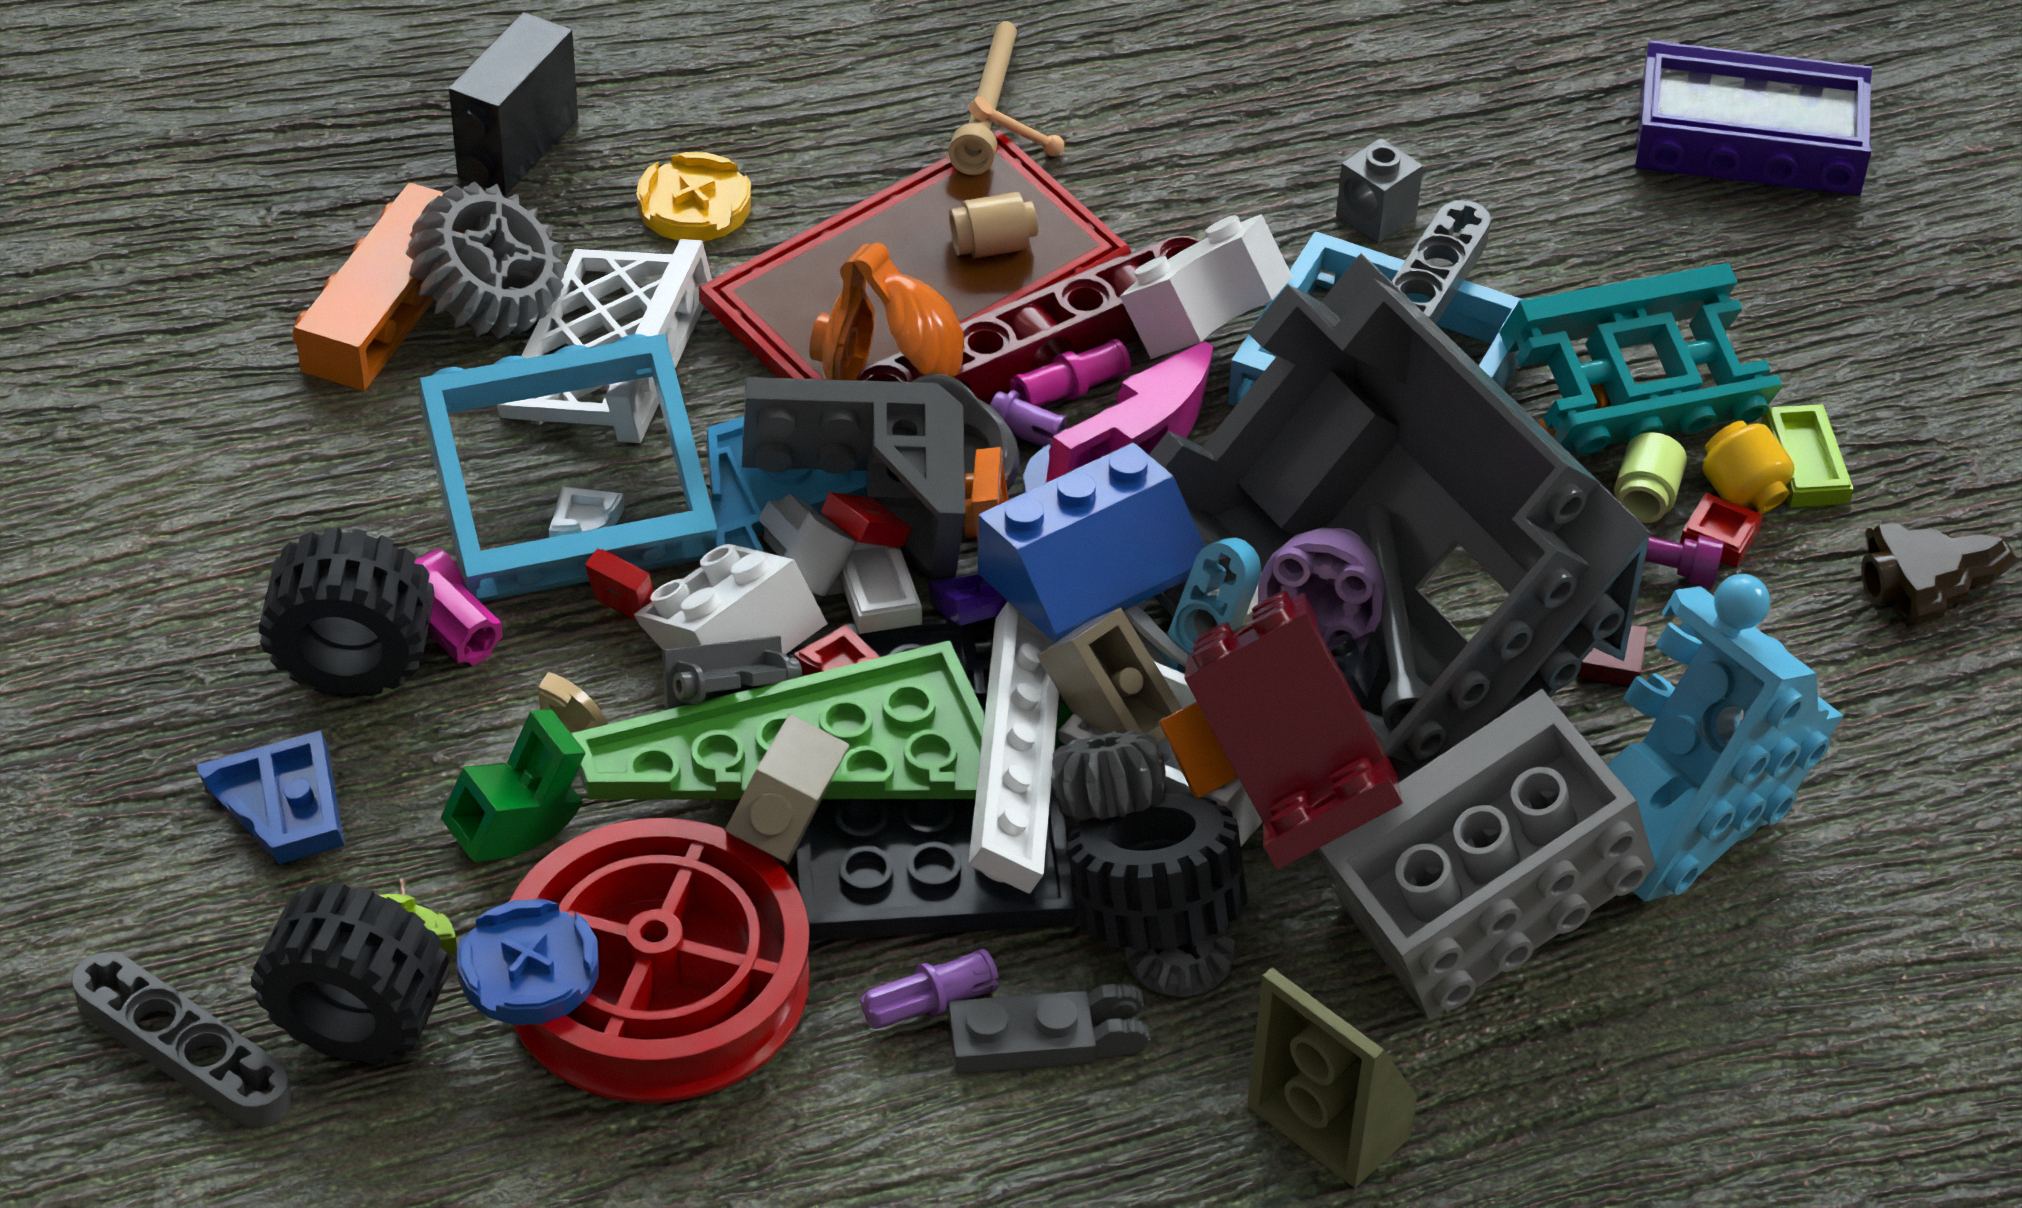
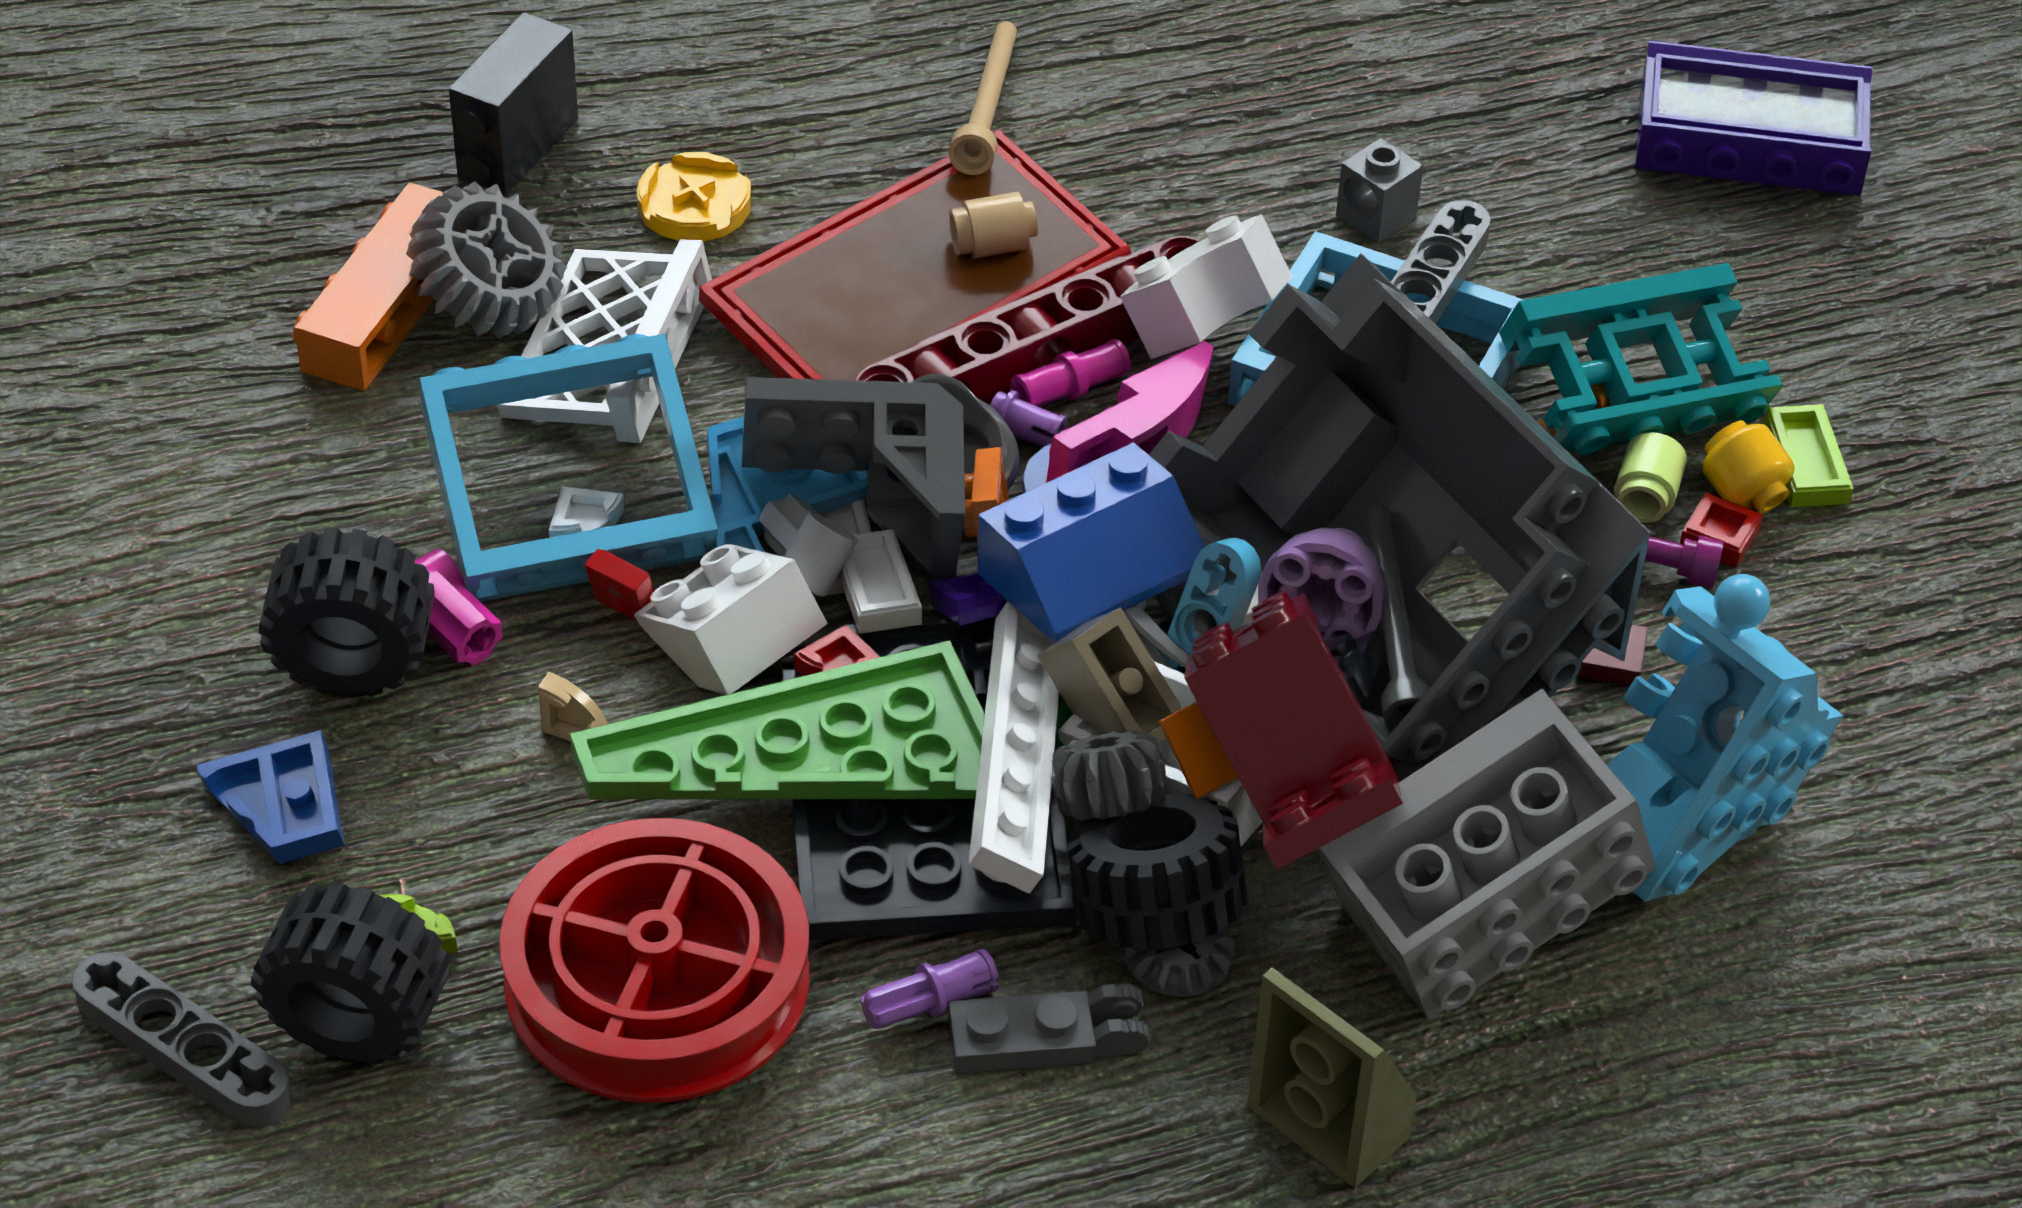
(518, 803): green brick -> none
(528, 962): blue tile -> none
(723, 669): dark grey hinge -> none
(787, 788): dark tan slope -> none
(865, 520): red tile -> none
(915, 312): orange animal -> none
(982, 110): light nougat hinge -> none
(1927, 569): dark brown rock -> none

